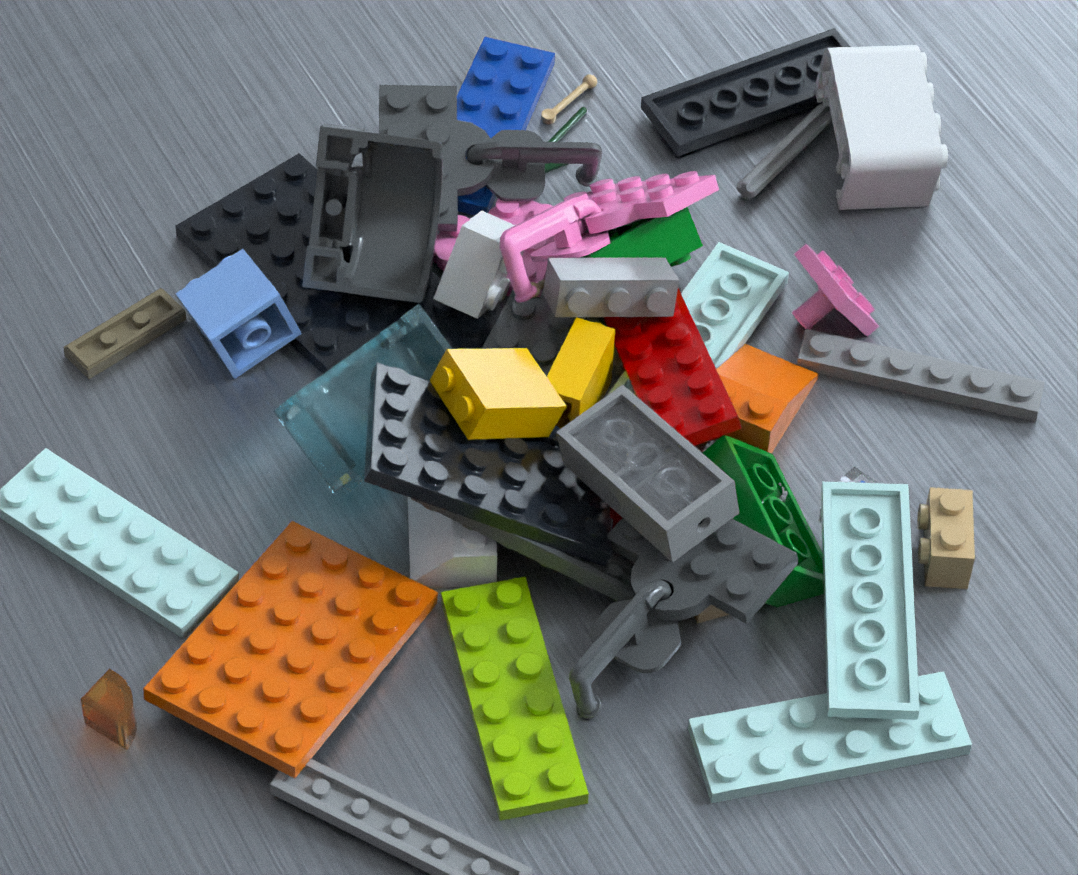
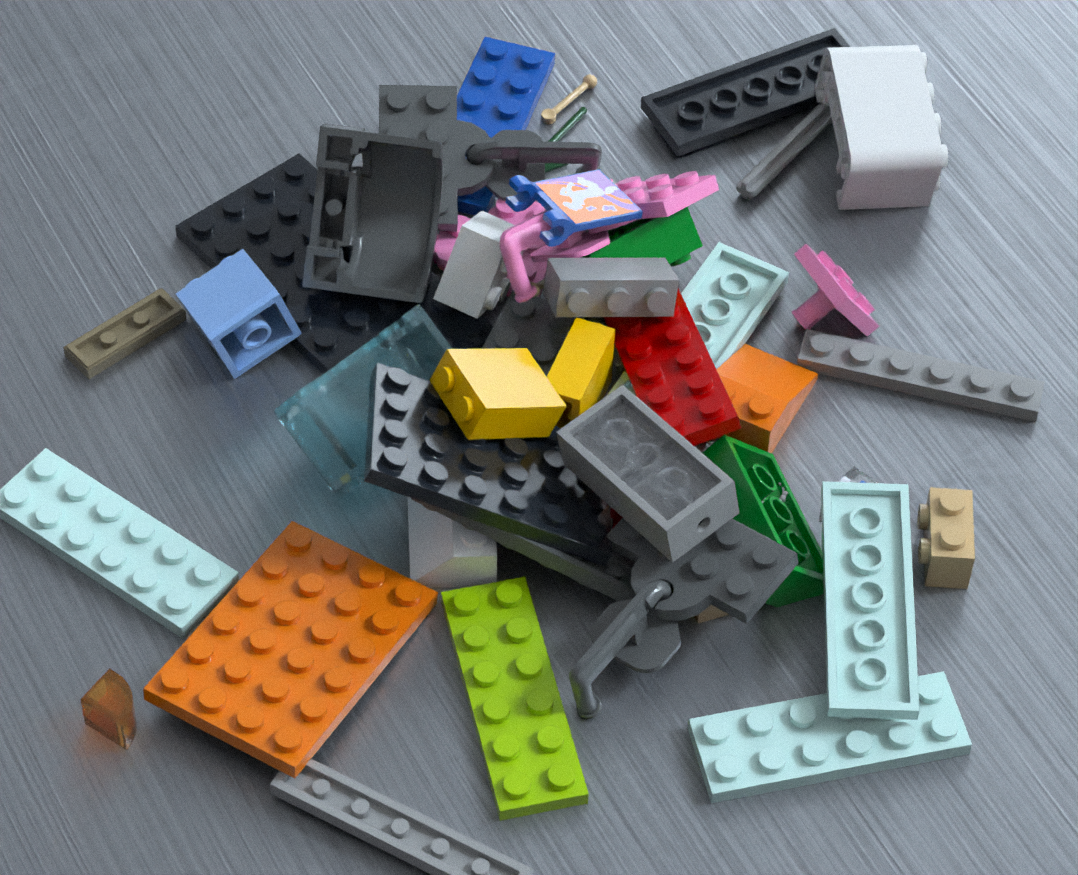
(573, 203): none -> flag

